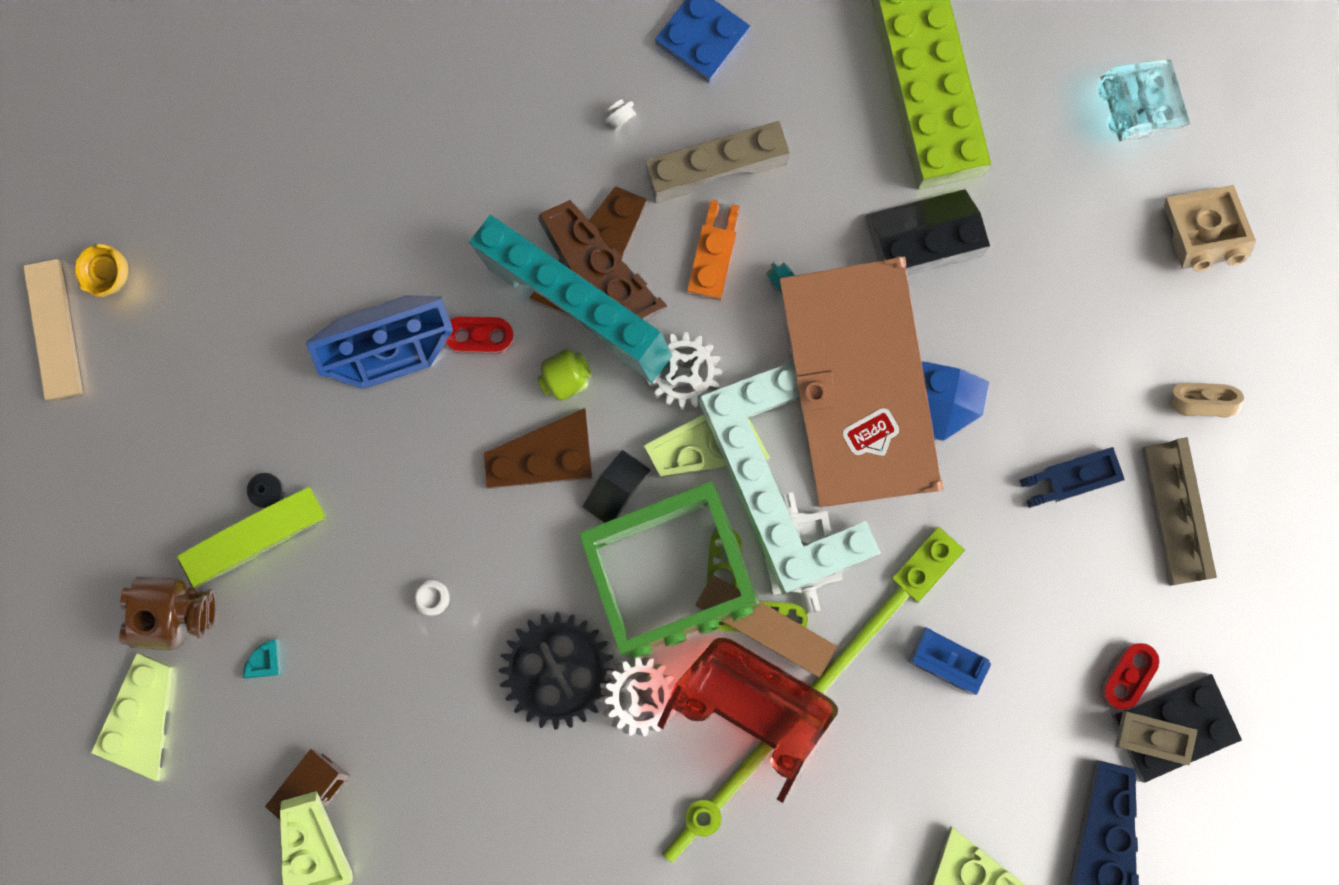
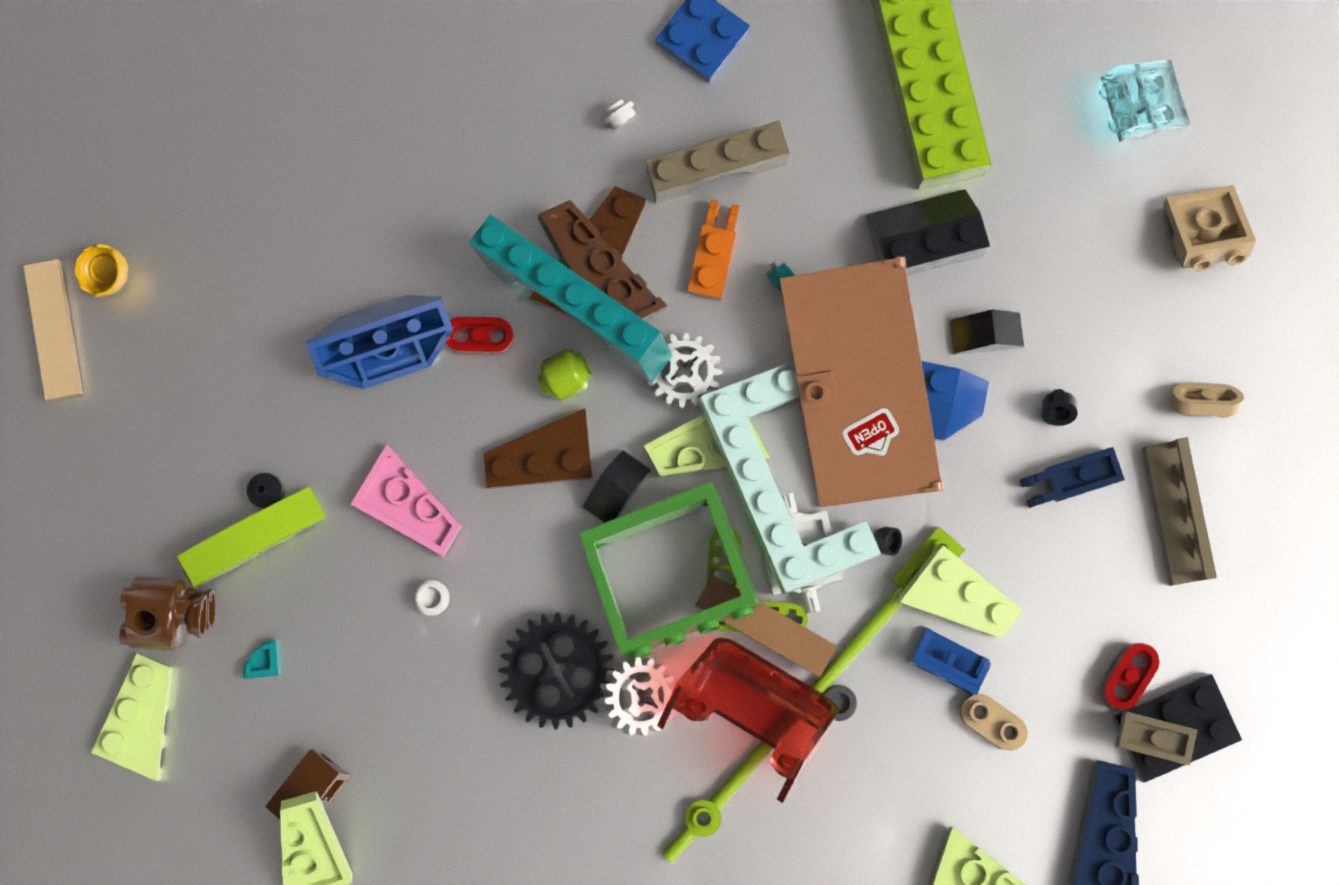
(405, 505): none -> bright pink wing
(844, 699): none -> dark grey tile
(888, 540): none -> black hinge
(959, 594): none -> yellowish green wing
(987, 332): none -> black slope
(994, 722): none -> tan plate
(1059, 408): none -> black tile

